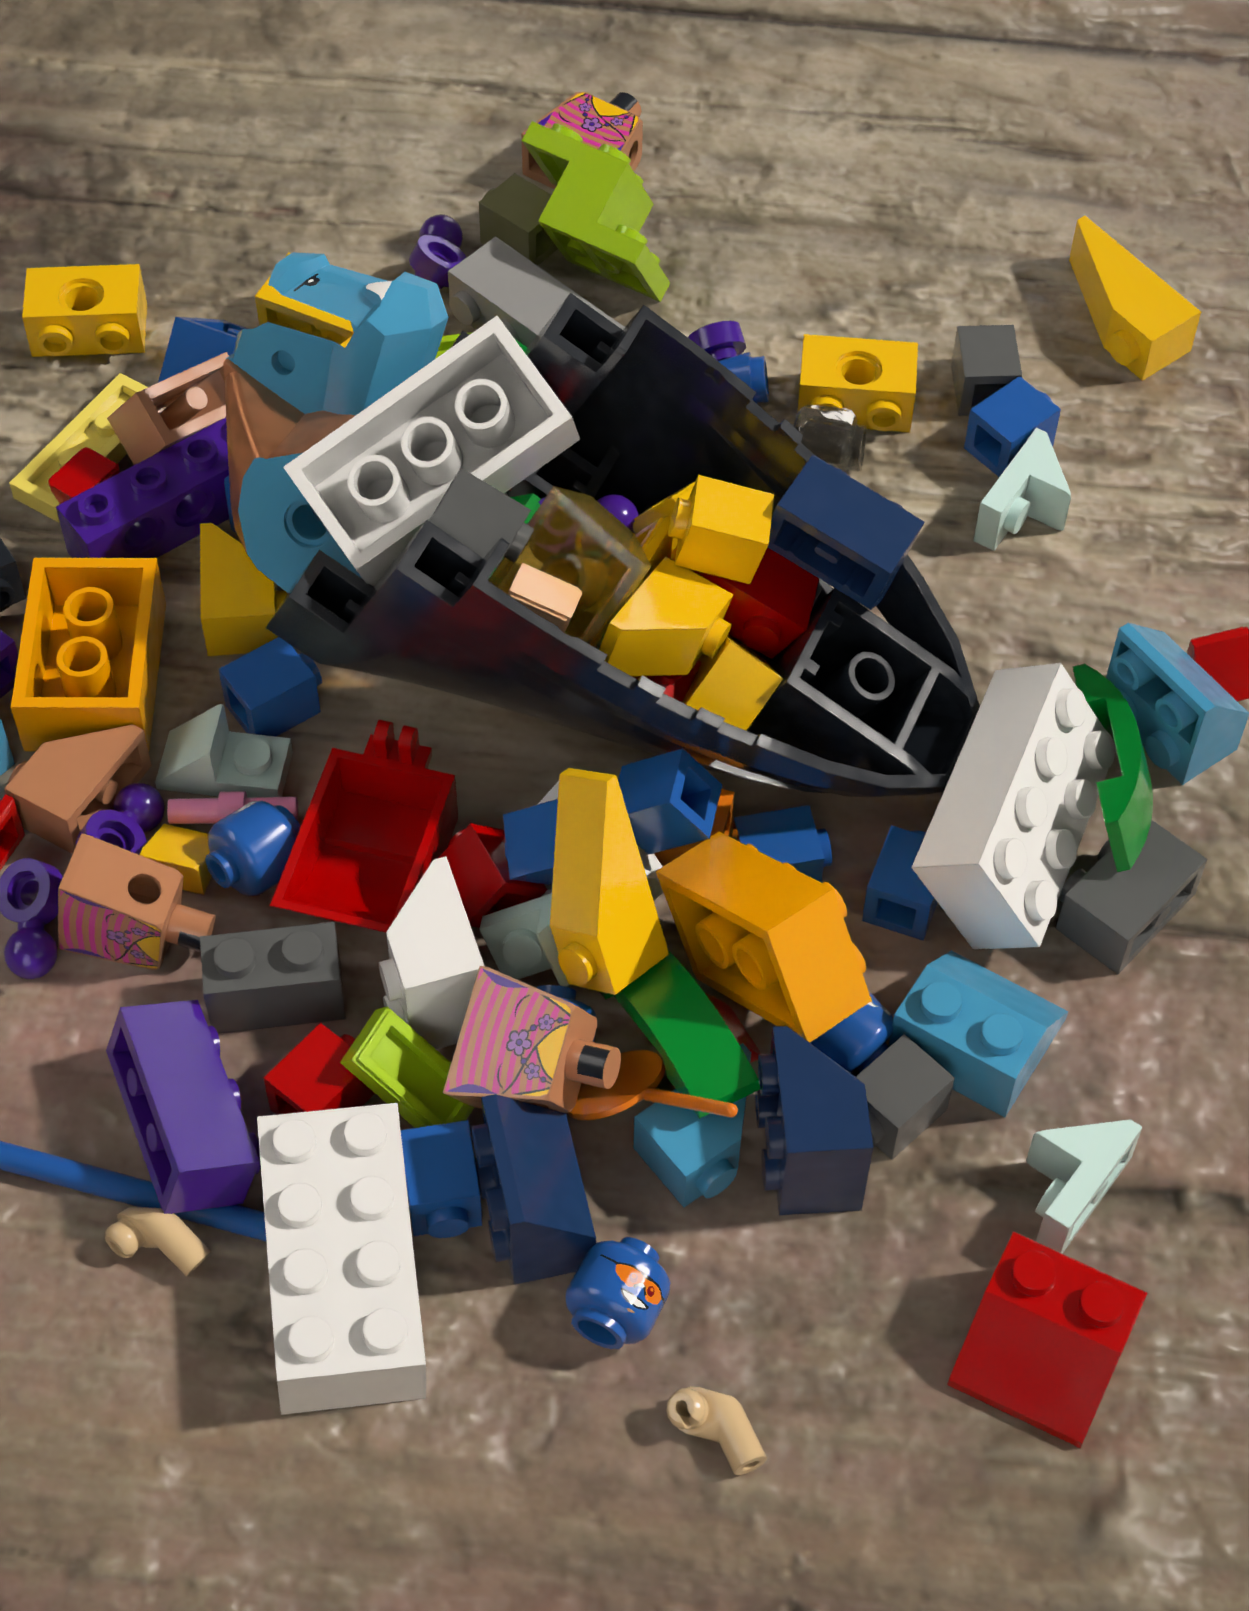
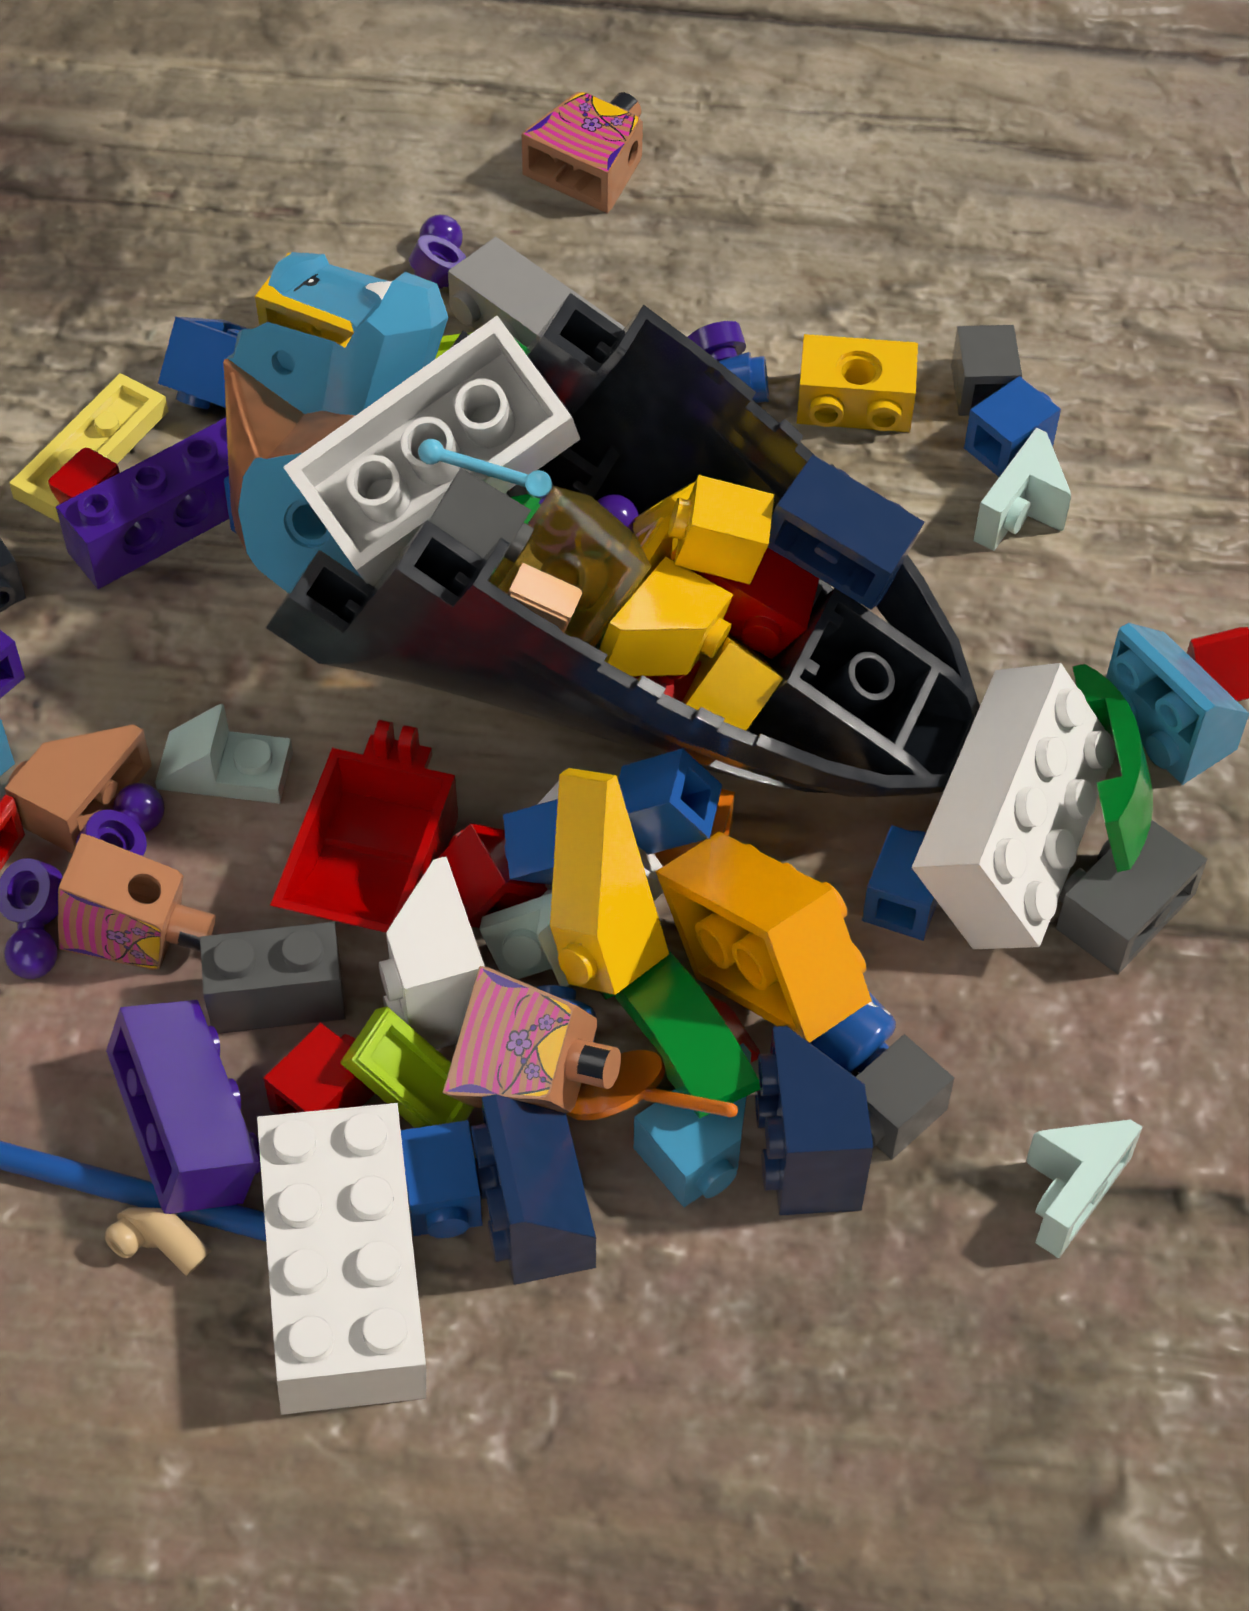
(85, 310): yellow brick -> none
(88, 648): light orange brick -> none
(171, 410): nougat slope -> none
(183, 851): yellow slope -> none
(214, 809): bright pink bar -> none
(233, 596): yellow slope -> none
(251, 847): blue head -> none
(271, 688): blue brick -> none
(513, 216): olive brick -> none
(537, 482): none -> medium azure hinge
(596, 209): lime bracket -> none
(617, 1292): blue head -> none
(720, 1420): tan arm -> none
(787, 837): blue brick -> none
(833, 436): clear smoke head -> none
(978, 1028): dark azure slope -> none
(1046, 1339): red slope -> none
(1133, 309): yellow slope -> none

